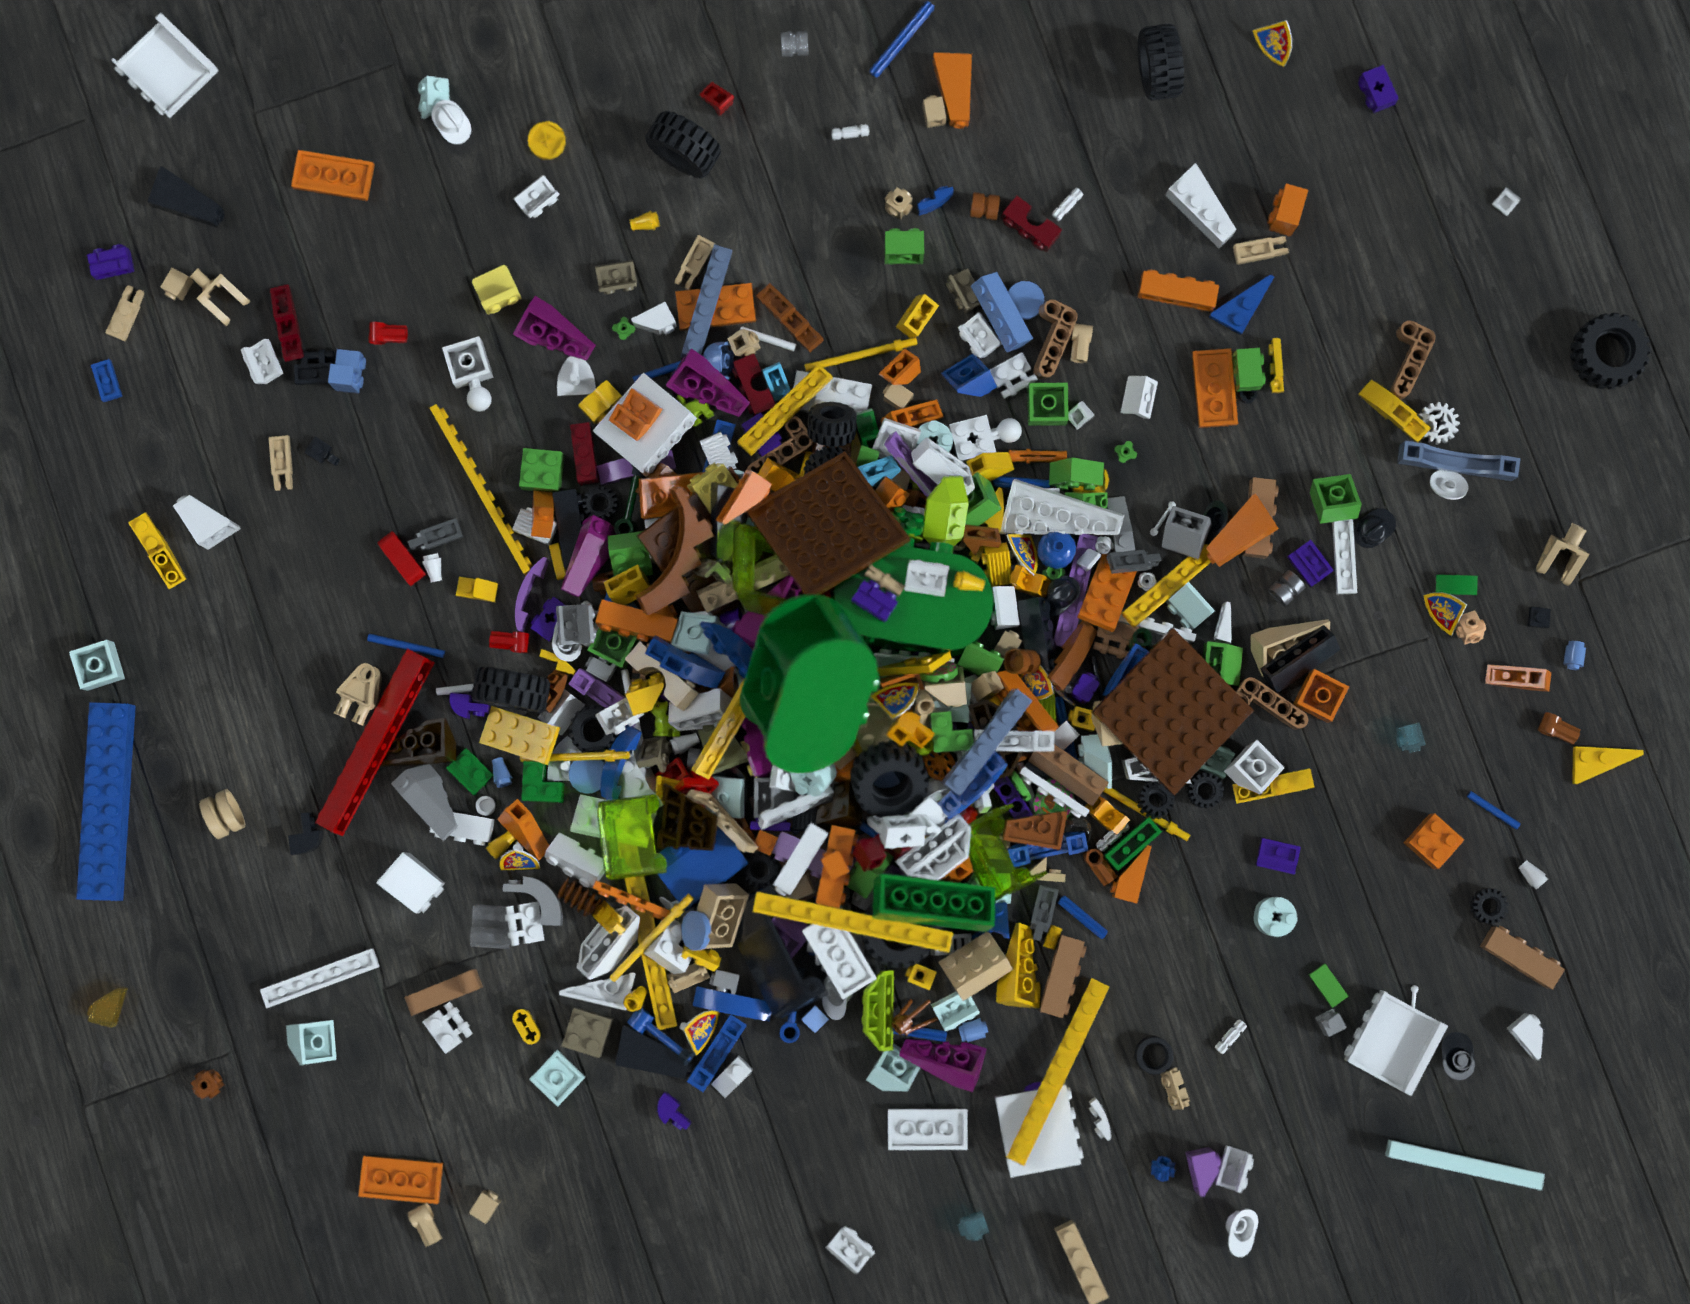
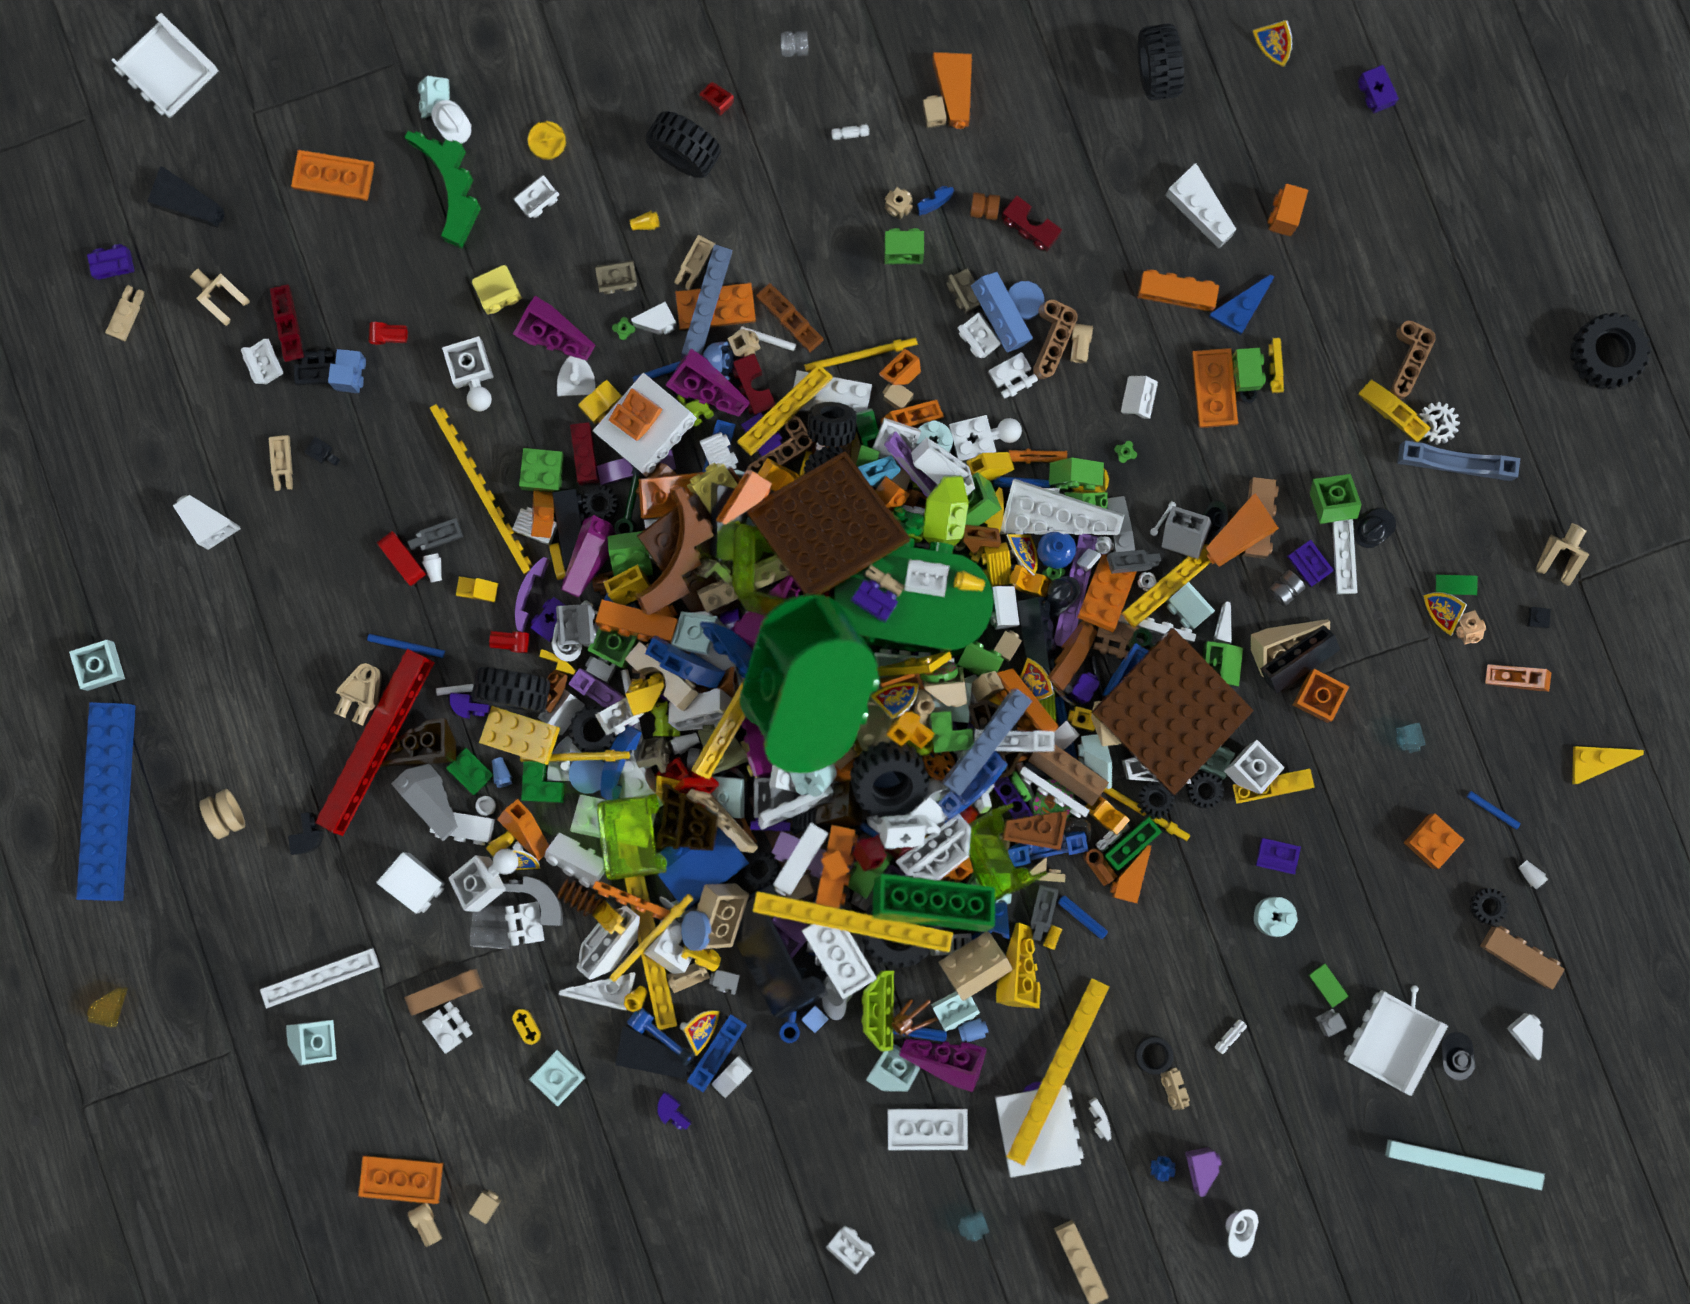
(106, 380): blue plate -> none
(158, 550): yellow slope -> none
(176, 284): tan brick -> none
(213, 1080): dark orange brick -> none
(461, 209): none -> green arch
(479, 879): none -> white brick
(587, 1032): dark tan brick -> none
(731, 1004): blue slope -> none
(765, 842): orange brick -> none
(776, 381): medium azure slope -> none
(902, 39): blue axle -> none
(917, 316): yellow brick -> none
(927, 979): yellow brick -> none
(970, 377): blue slope -> none
(1021, 661): dark orange wheel -> none
(1047, 404): bright green brick -> none
(1061, 976): medium nougat brick -> none
(1067, 204): white axle -> none
(1080, 415): white slope -> none
(1234, 1169): white bracket -> none
(1258, 250): tan hinge -> none
(1271, 706): medium nougat beam -> none
(1449, 485): white dish -> none
(1506, 201): white slope -> none
(1554, 727): dark orange piece -> none
(1574, 655): medium blue brick -> none

